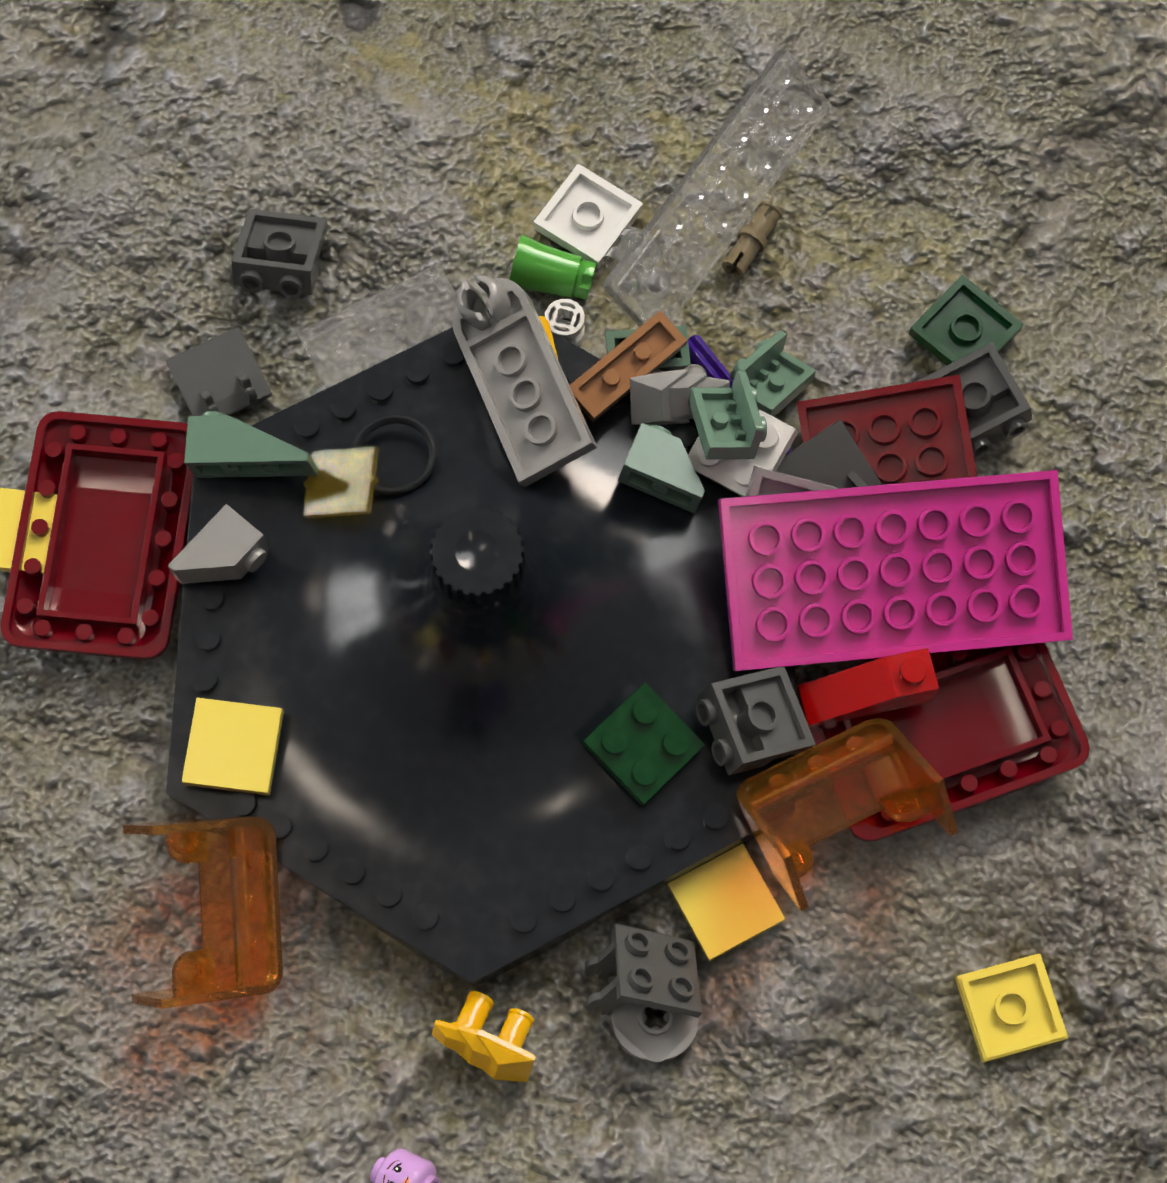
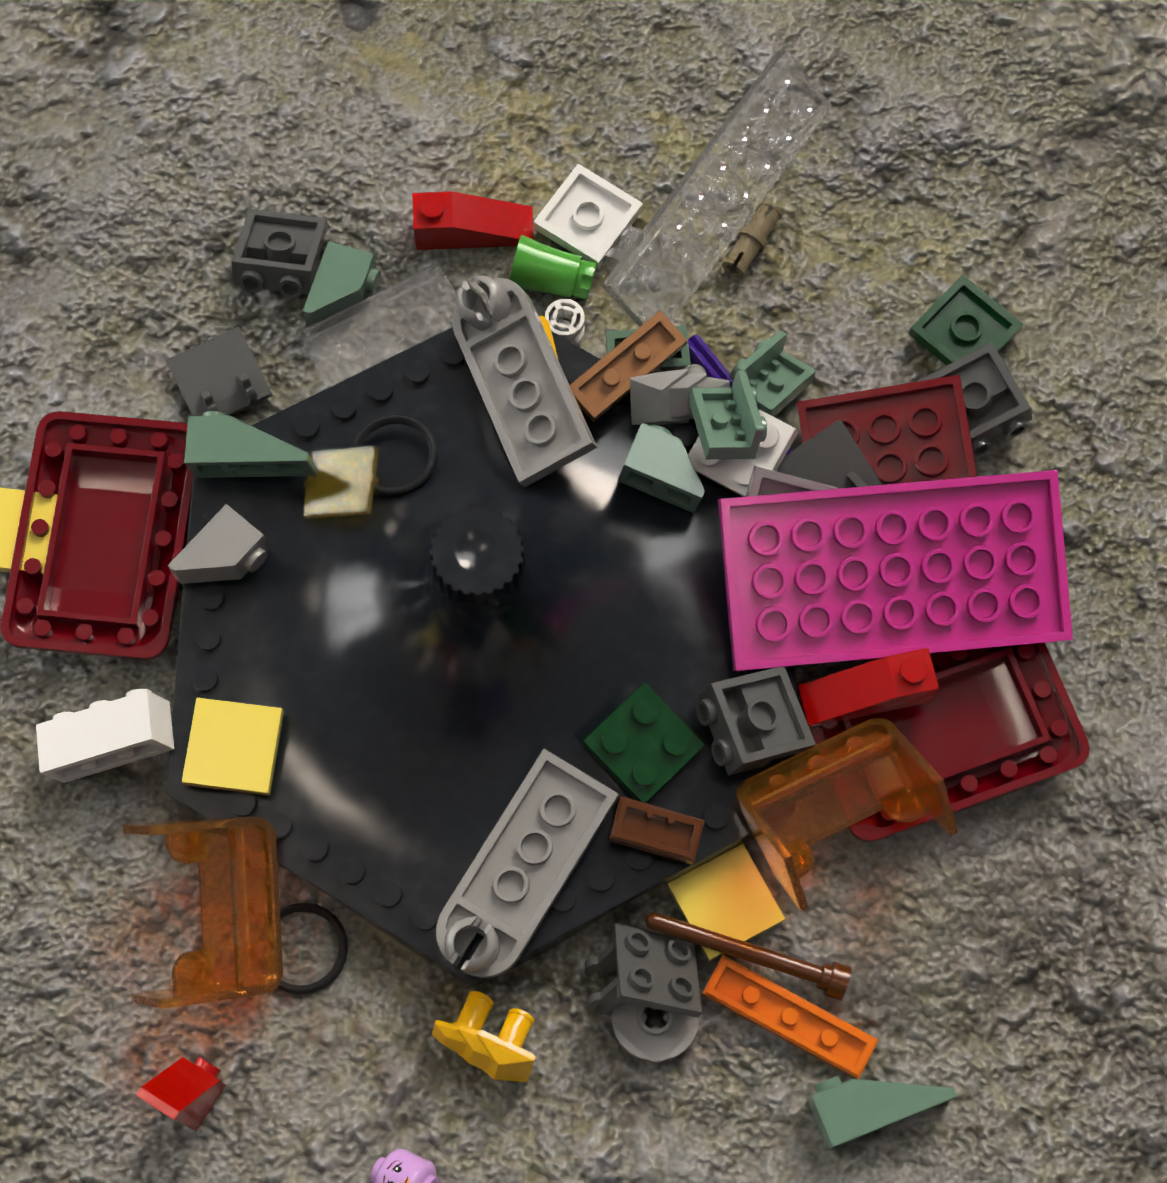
(104, 736): none -> white brick
(184, 1091): none -> red slope
(341, 281): none -> sand green slope
(342, 954): none -> black tyre
(468, 221): none -> red slope
(523, 866): none -> light grey plate
(656, 830): none -> reddish brown plate
(790, 1017): none -> orange tile
(830, 978): none -> reddish brown piece
(864, 1106): none -> sand green slope
(1011, 1008): light yellow tile -> none

